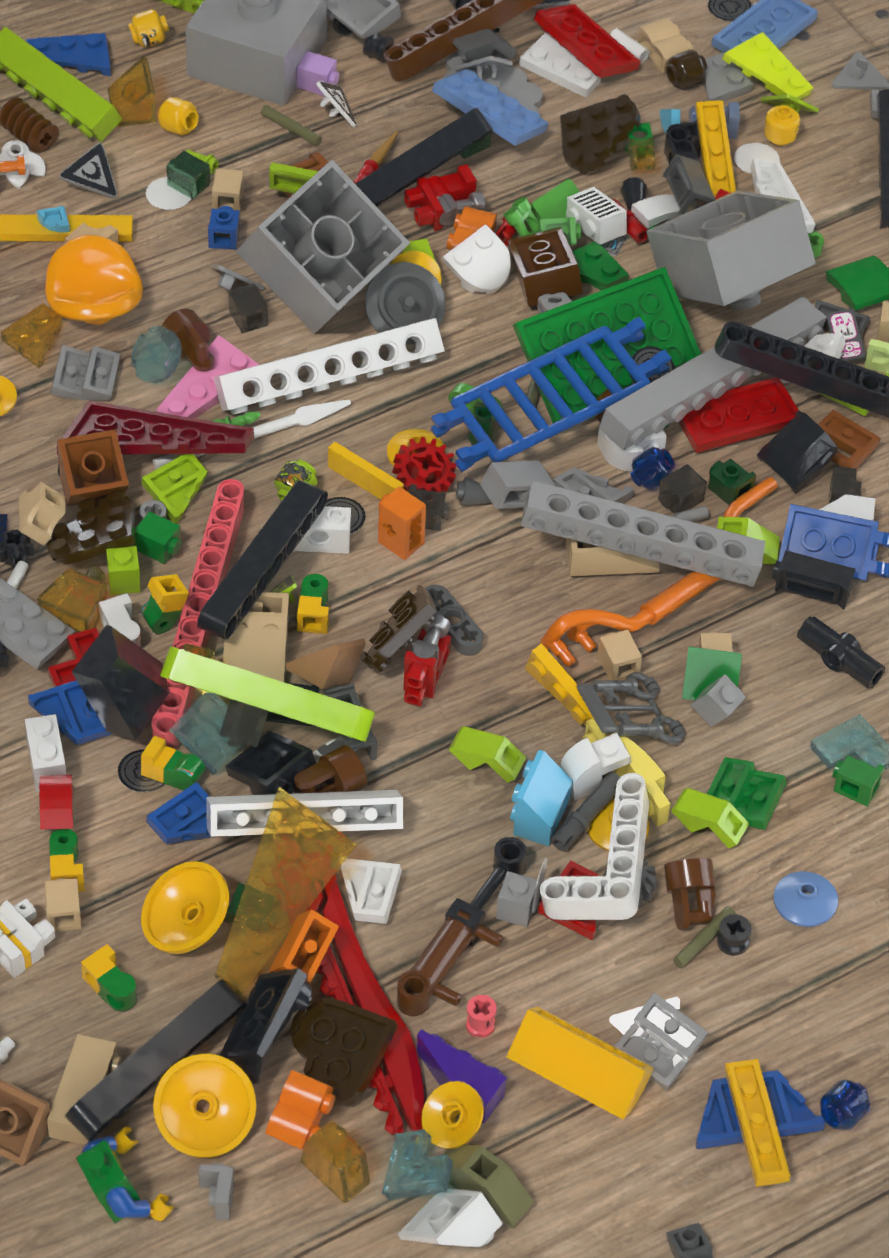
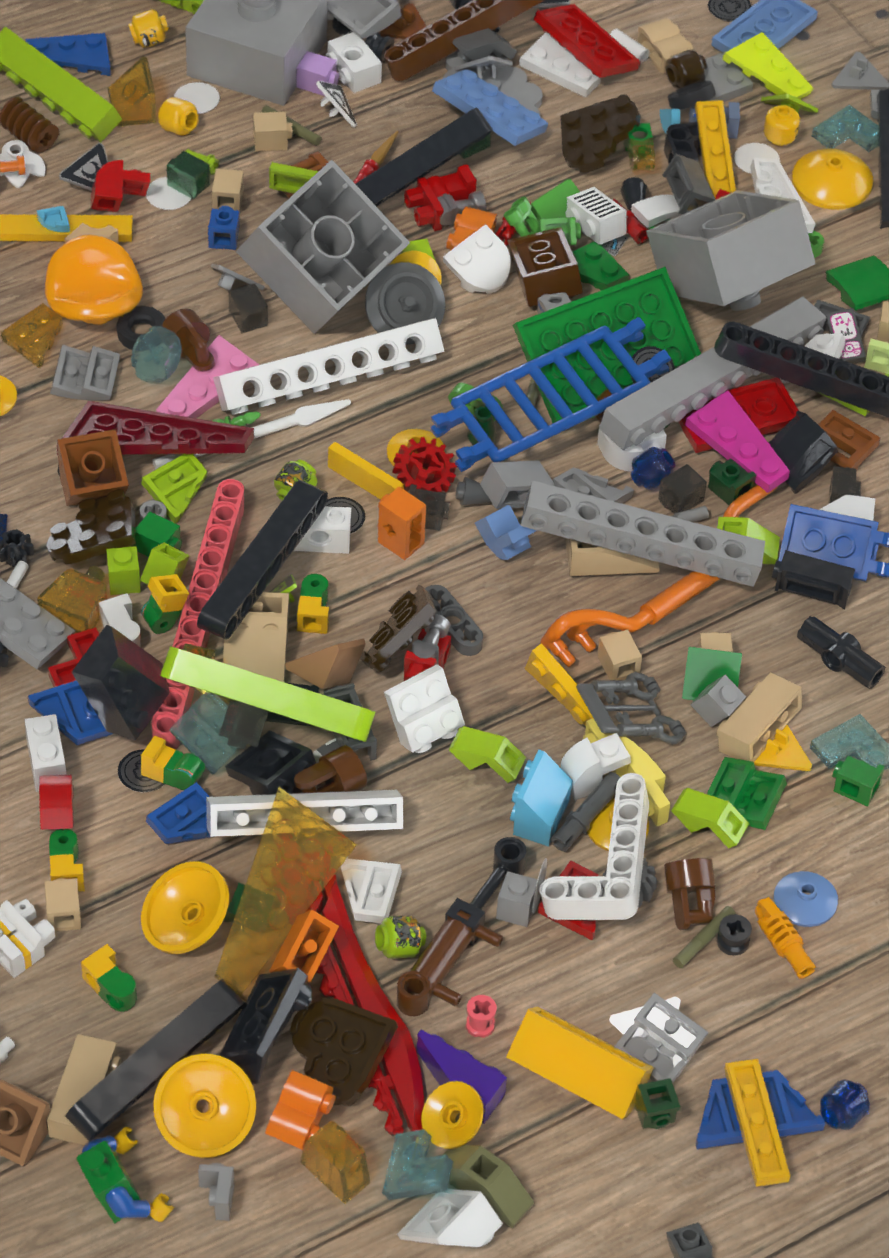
(40, 512): tan brick -> none
(113, 182): none -> red brick
(138, 315): none -> black tyre
(164, 561): none -> lime brick
(200, 94): none -> white sticker
(271, 131): none -> tan brick
(355, 62): none -> white brick
(400, 937): none -> lime head
(406, 25): none -> dark orange piece
(424, 710): none -> white plate
(504, 534): none -> medium blue brick
(657, 1111): none -> dark green brick
(689, 95): none -> black tyre
(735, 436): none -> dark pink wing
(758, 717): none -> tan brick
(783, 937): none -> light orange hinge
(784, 752): none -> yellow piece
(832, 179): none -> yellow dish
(845, 125): none -> clear light blue plate

